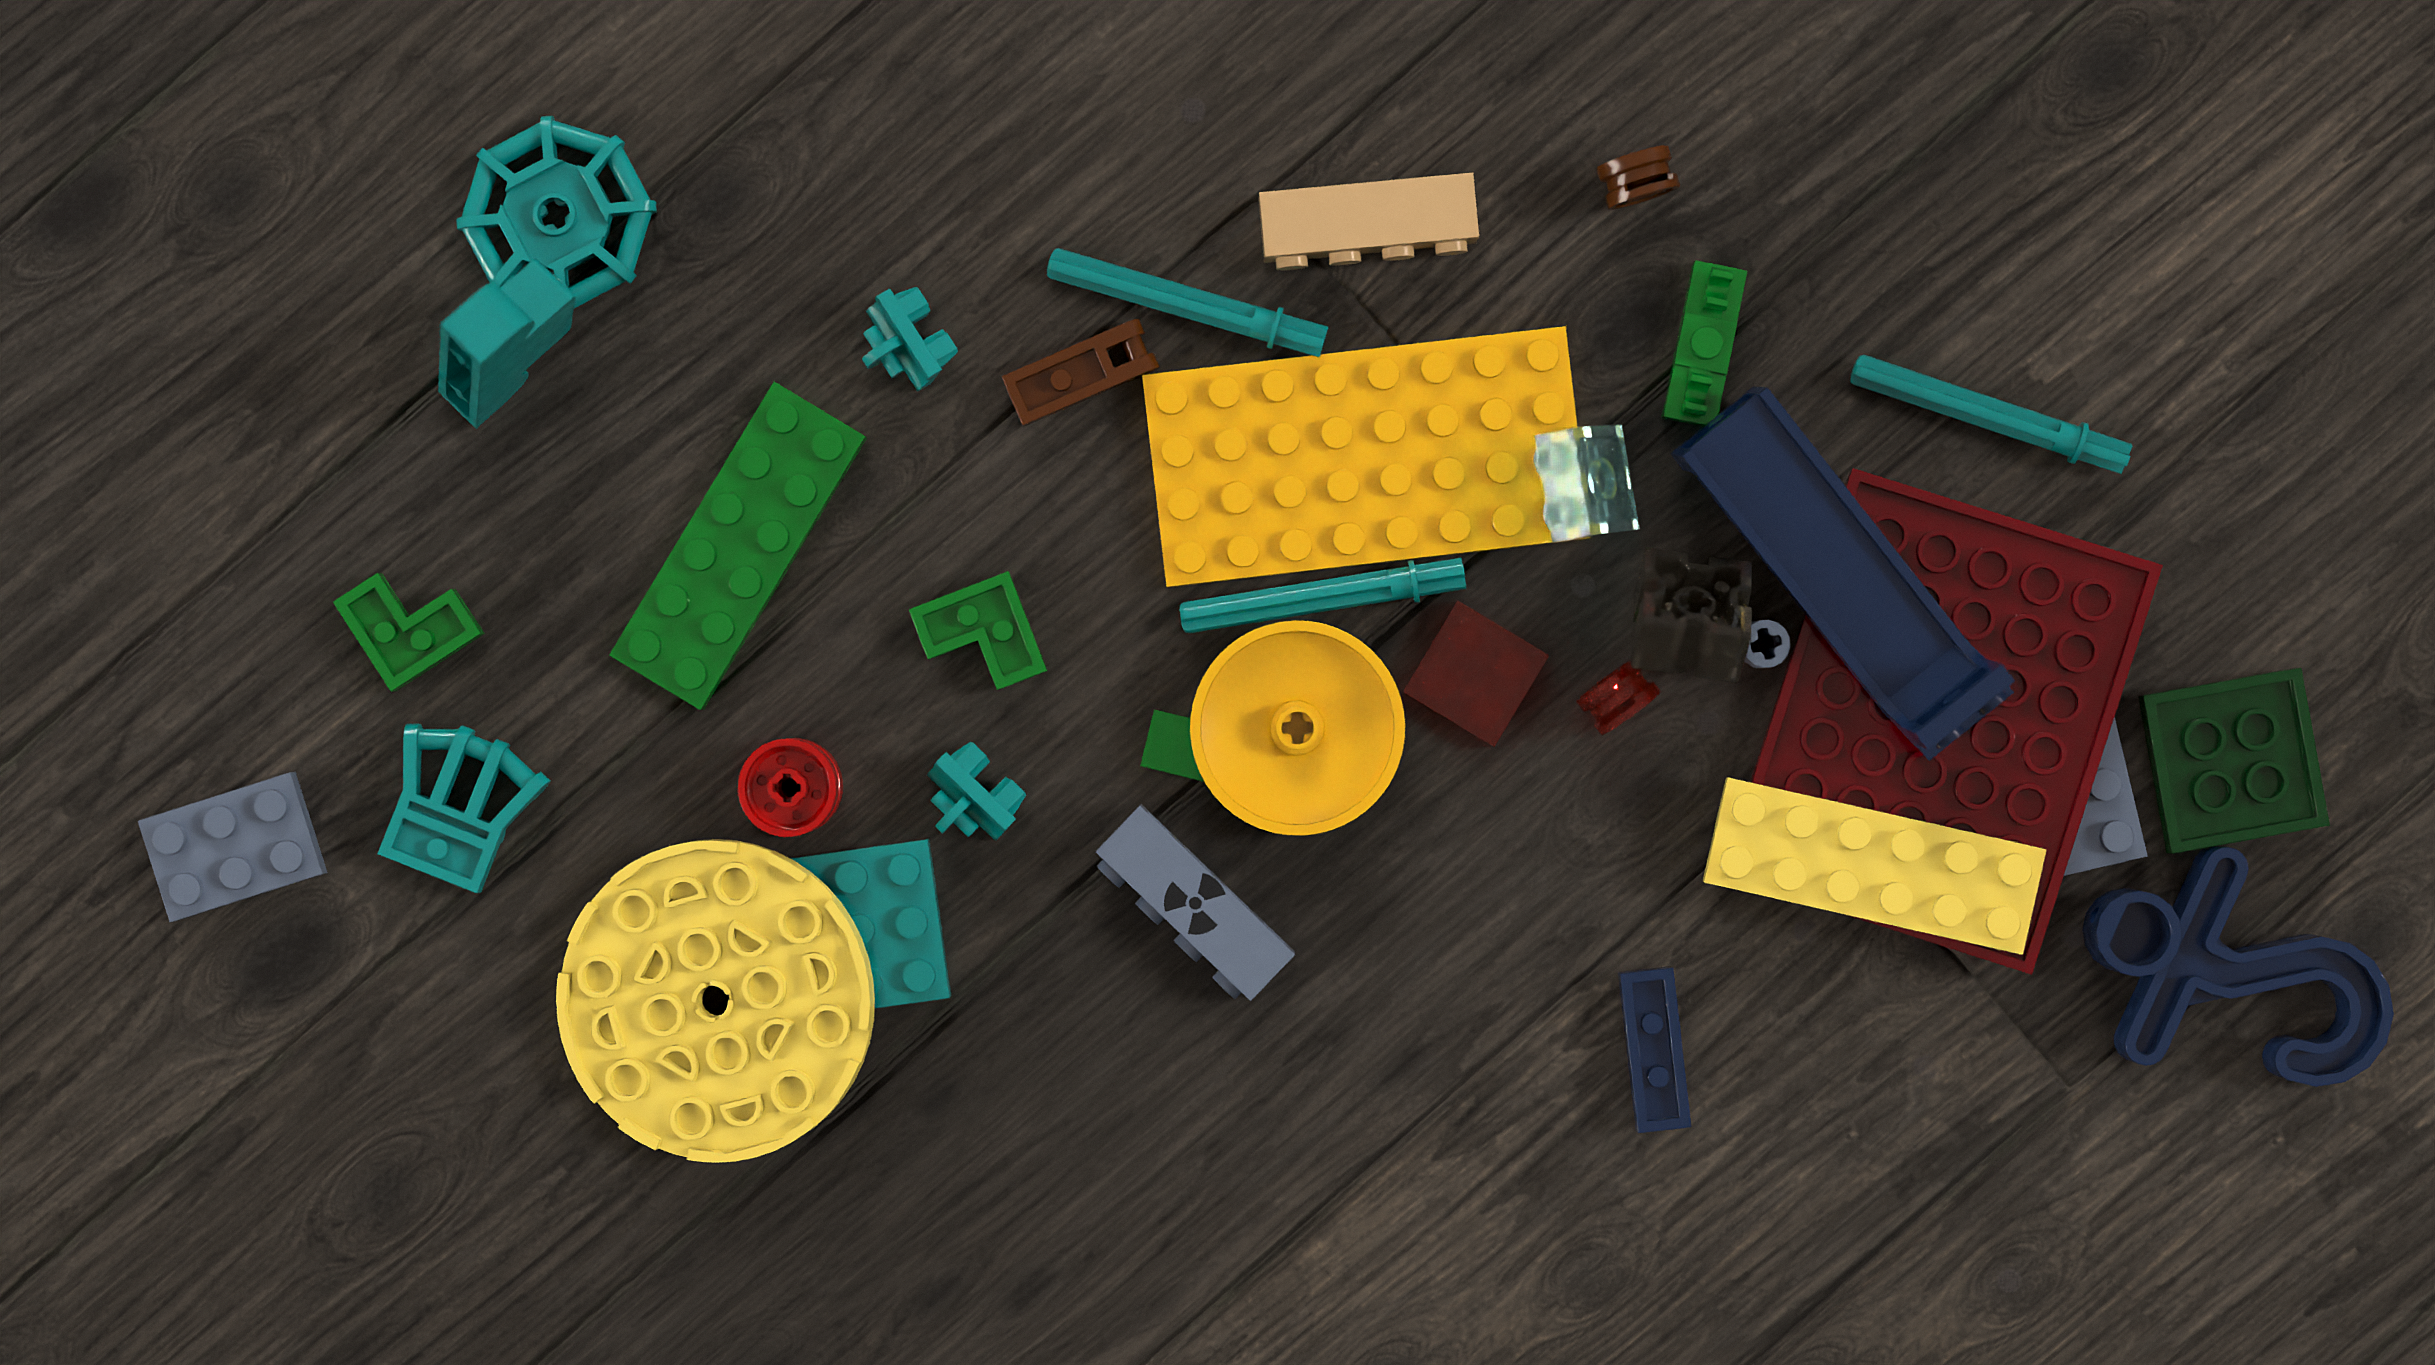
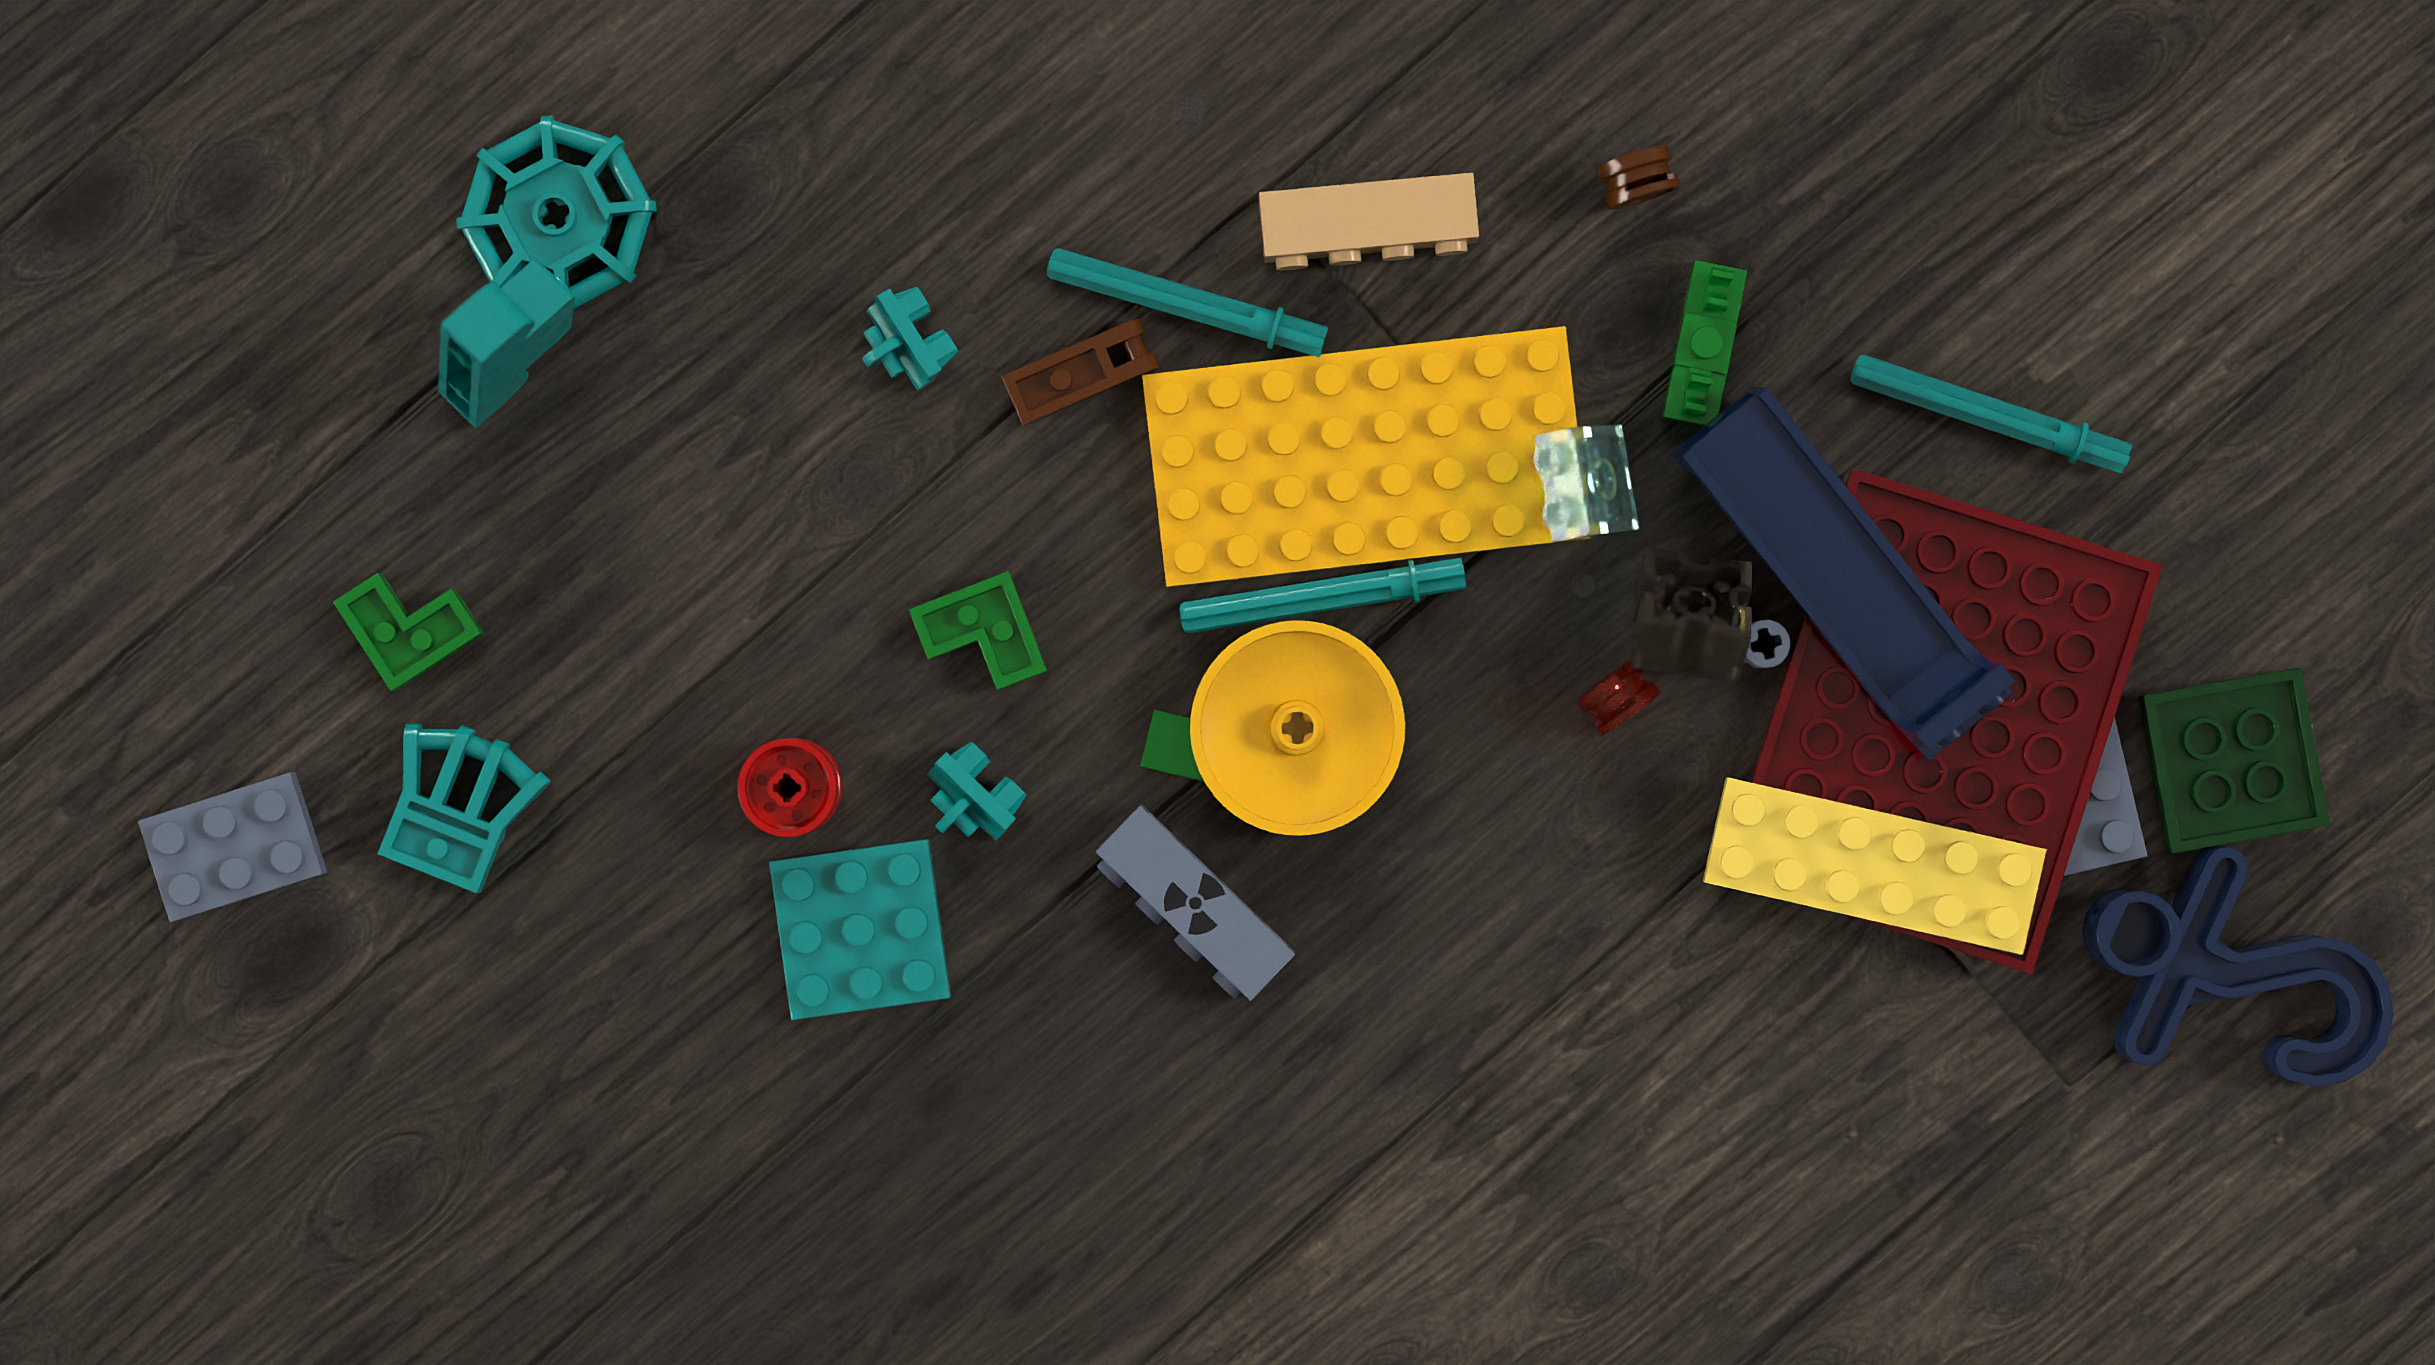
(638, 1015): light yellow plate -> none
(738, 546): green plate -> none
(1475, 673): clear red plate -> none
(1654, 1049): dark blue plate -> none

